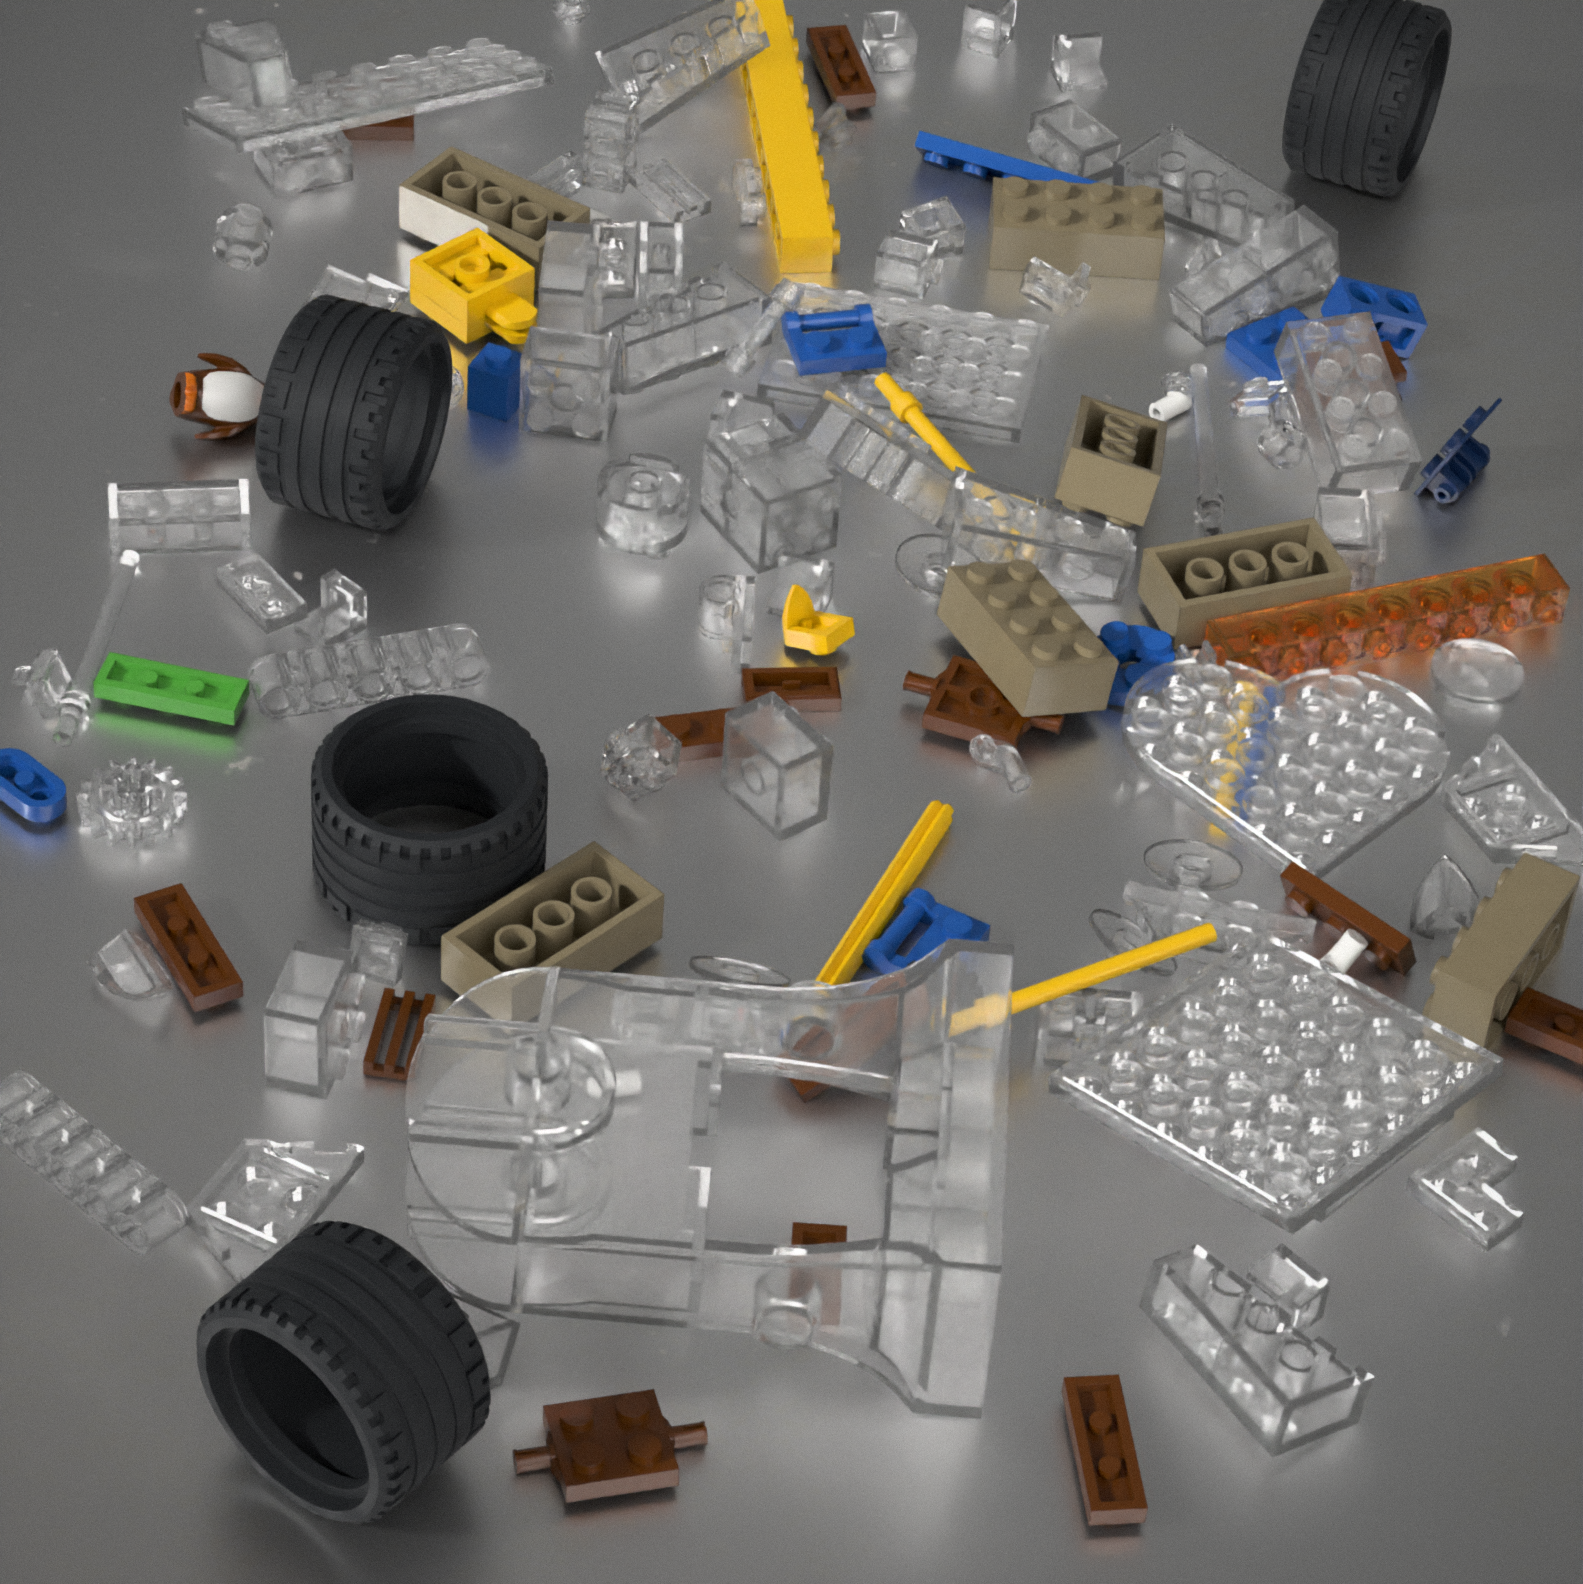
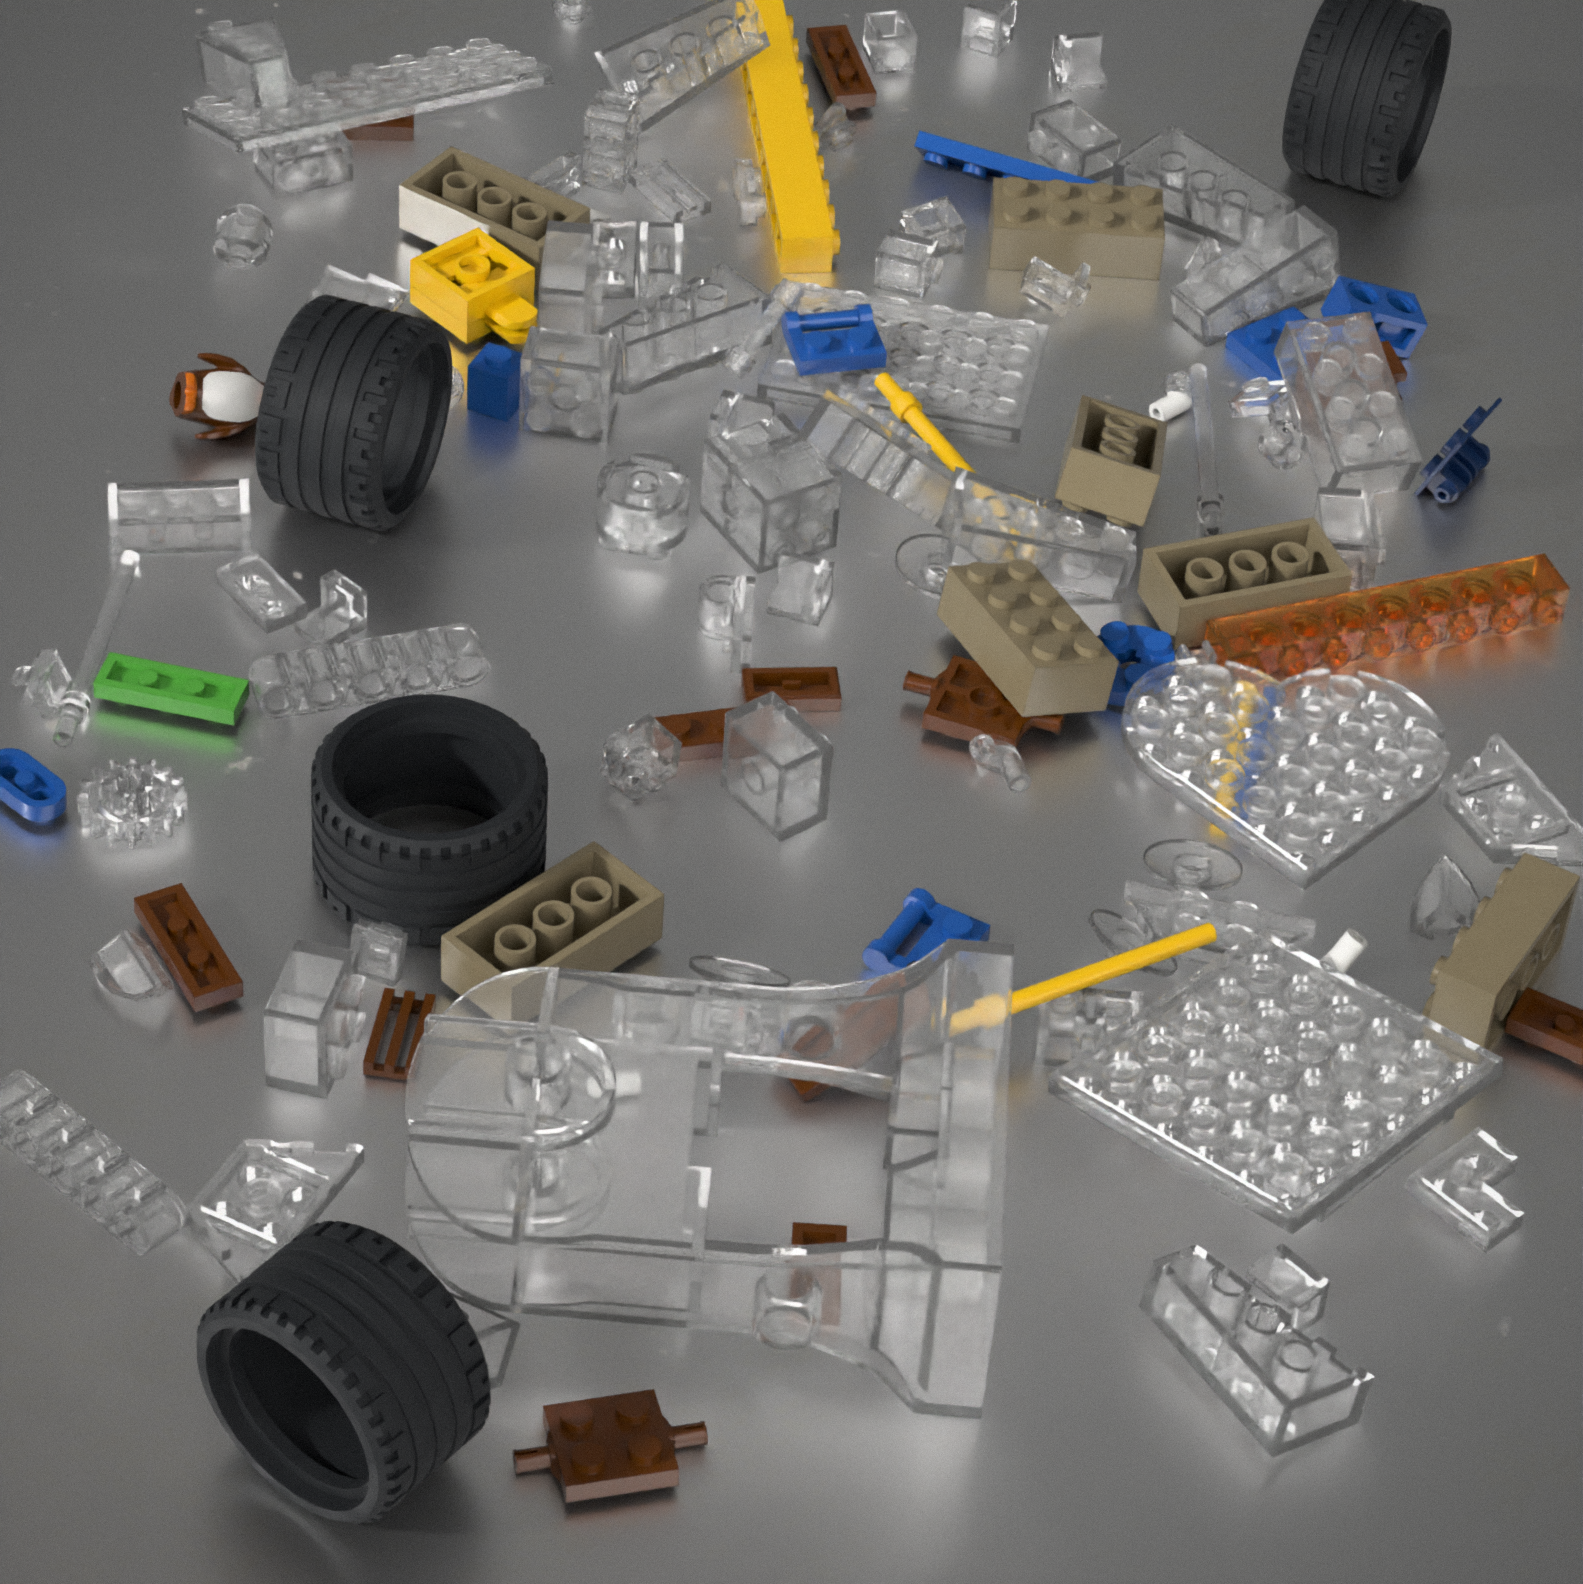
(813, 629): yellow plate -> none
(887, 894): yellow axle -> none
(1104, 1450): reddish brown plate -> none
(1312, 896): reddish brown plate -> none
(1476, 674): clear tile -> none

